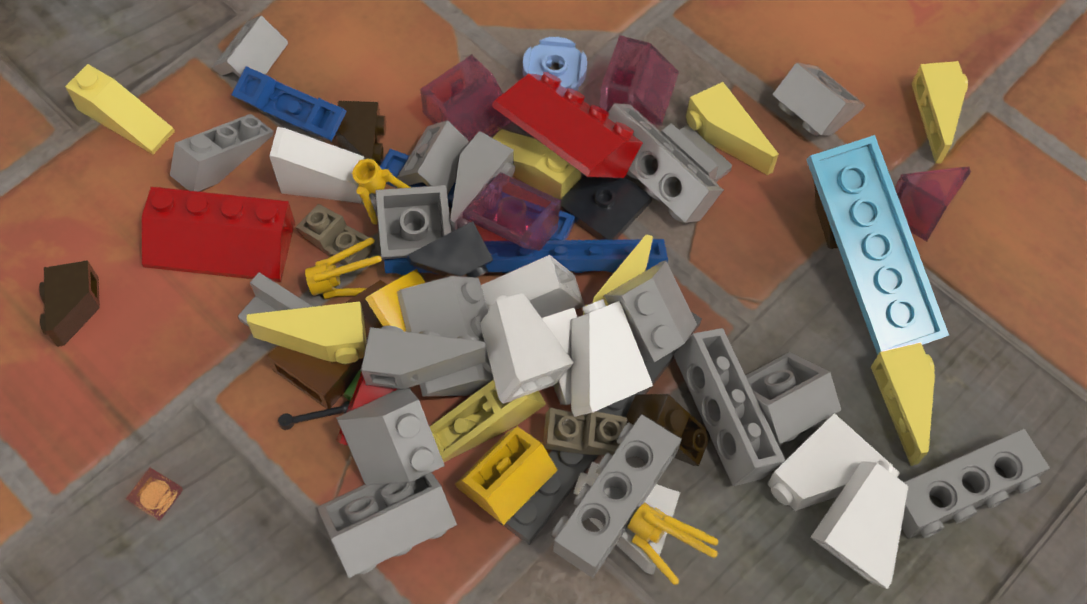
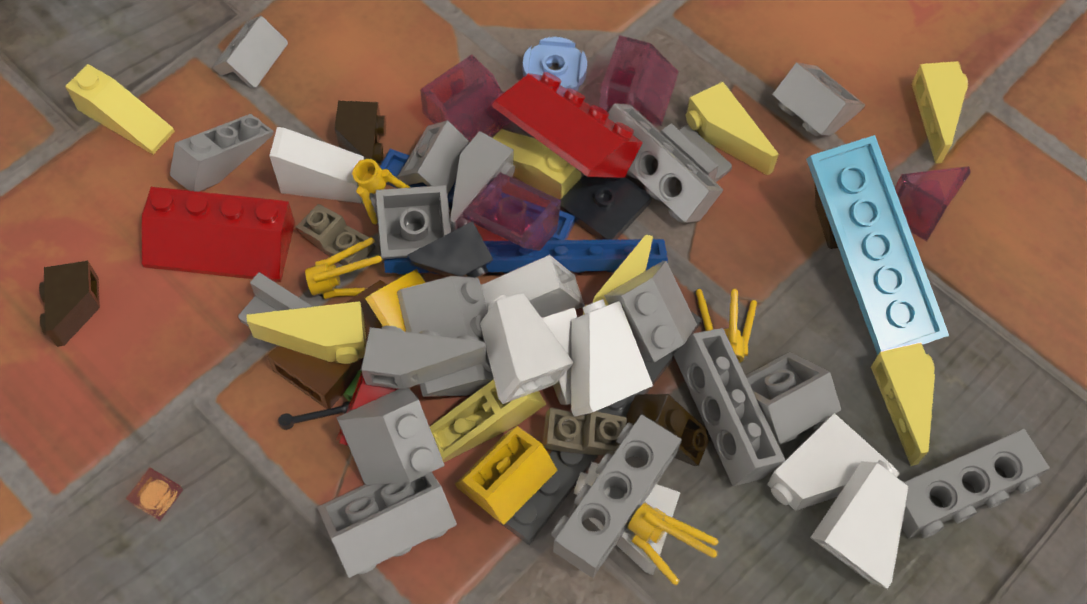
(289, 104): blue slope -> none
(738, 342): none -> yellow plant

